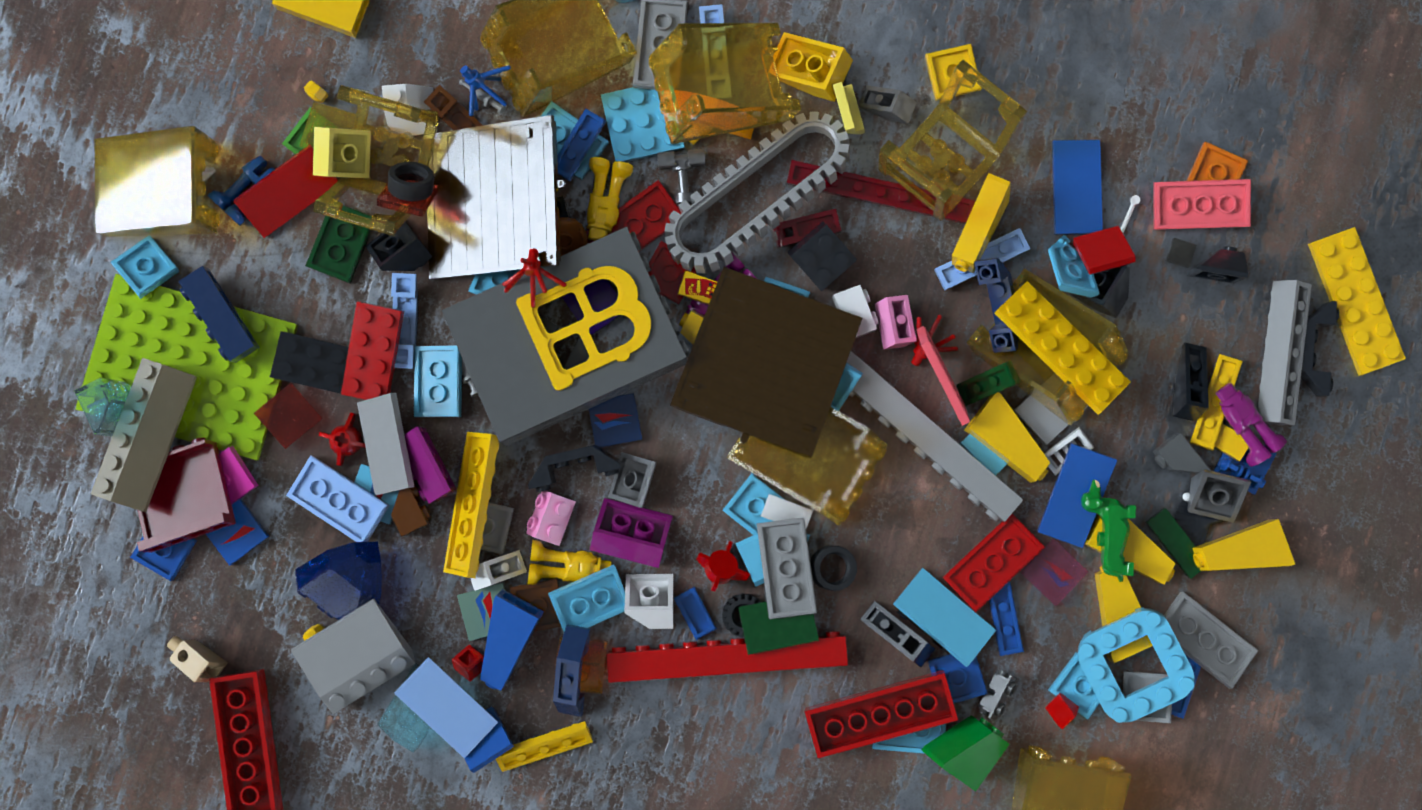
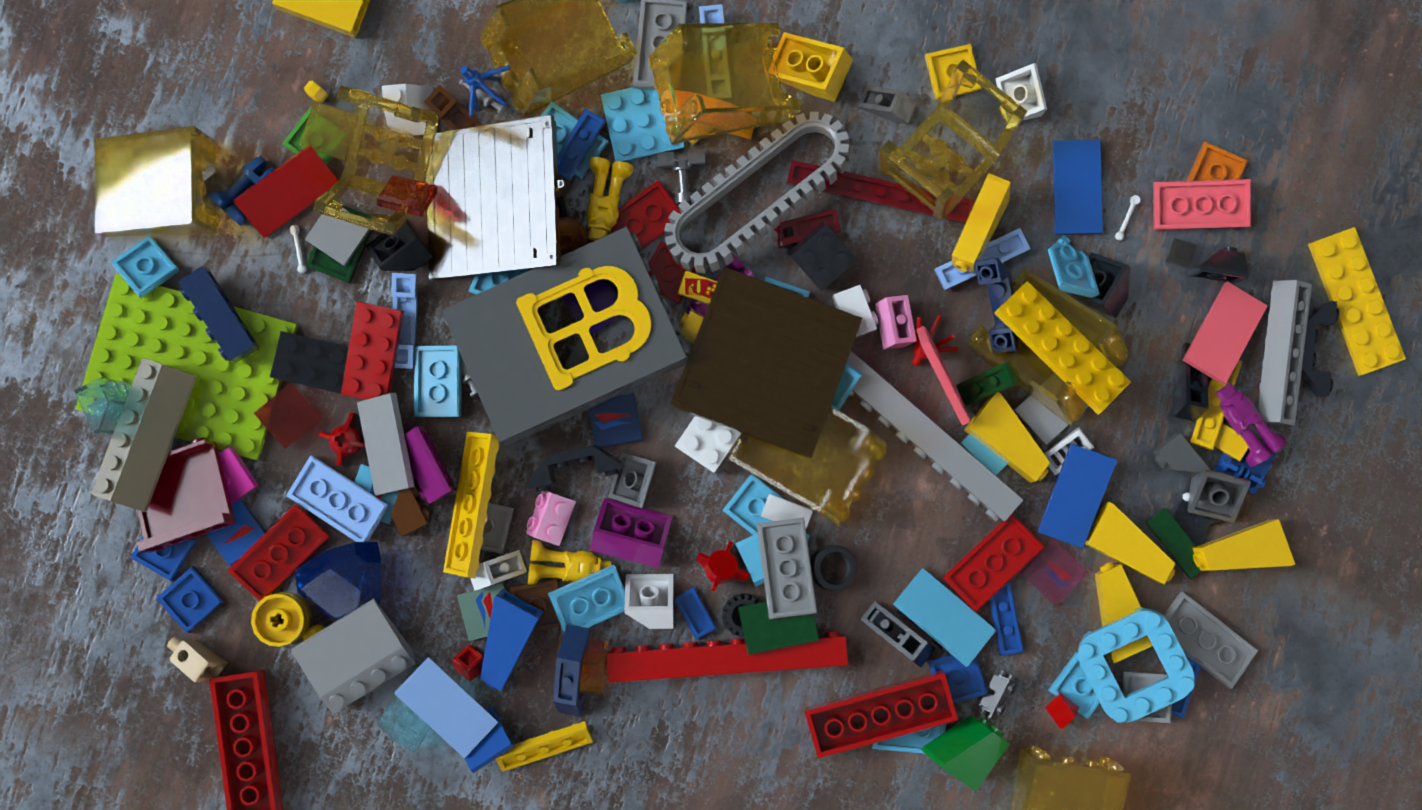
(190, 599): none -> blue tile
(267, 621): none -> yellow wheel
(278, 552): none -> red tile
(294, 229): none -> white hinge
(337, 237): none -> light grey tile
(341, 152): light yellow slope -> none
(410, 190): black tyre -> none
(532, 268): red plant -> none
(707, 442): none -> white brick
(849, 108): light yellow slope -> none
(1026, 89): none -> white slope
(1104, 250): red tile -> none
(1114, 530): green animal -> none
(1225, 333): none -> coral tile

